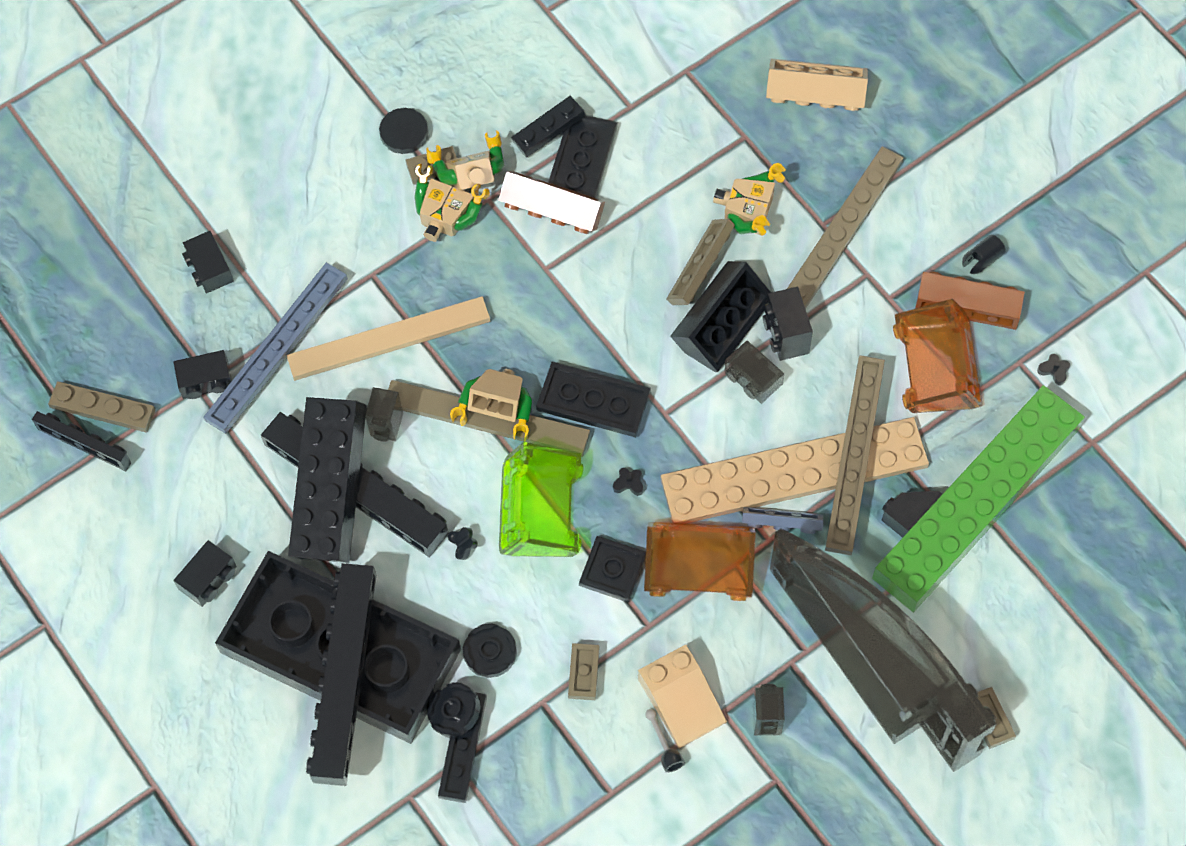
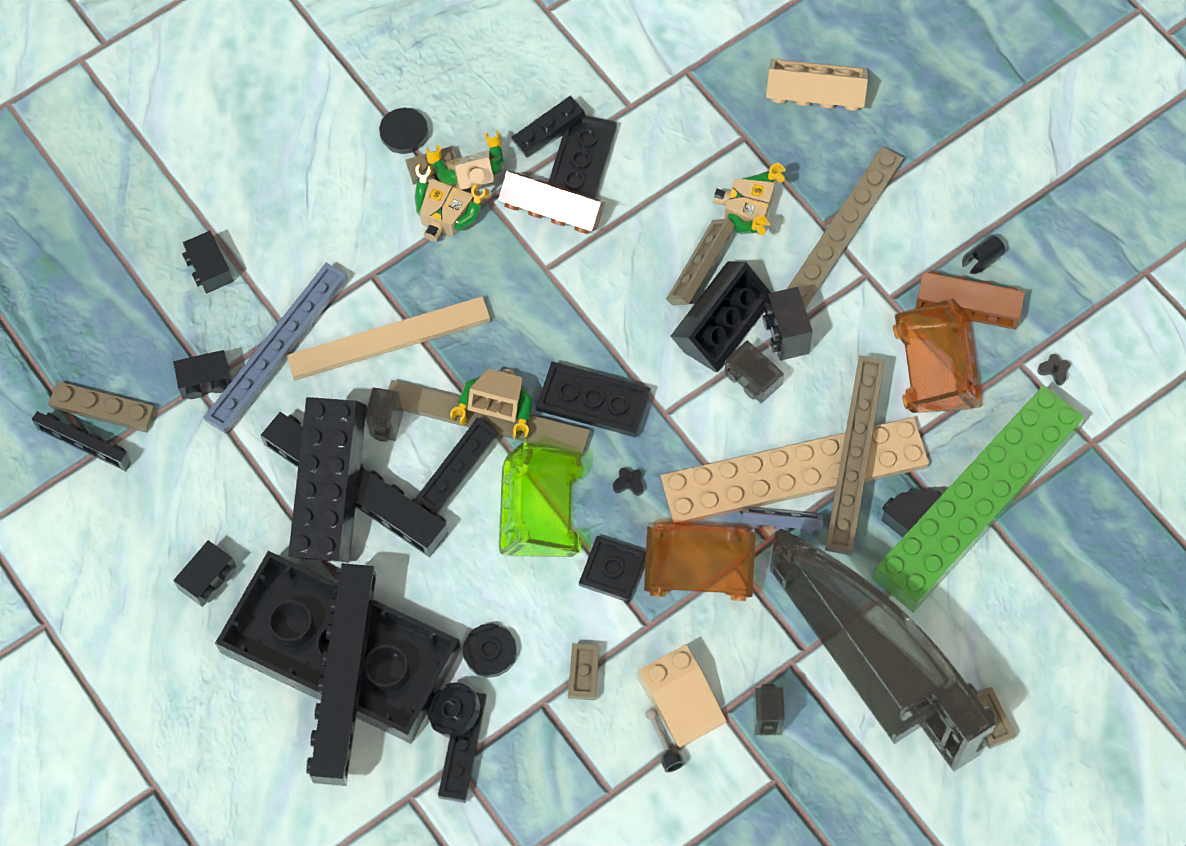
(457, 466): none -> black plate
(463, 542): black piece -> none

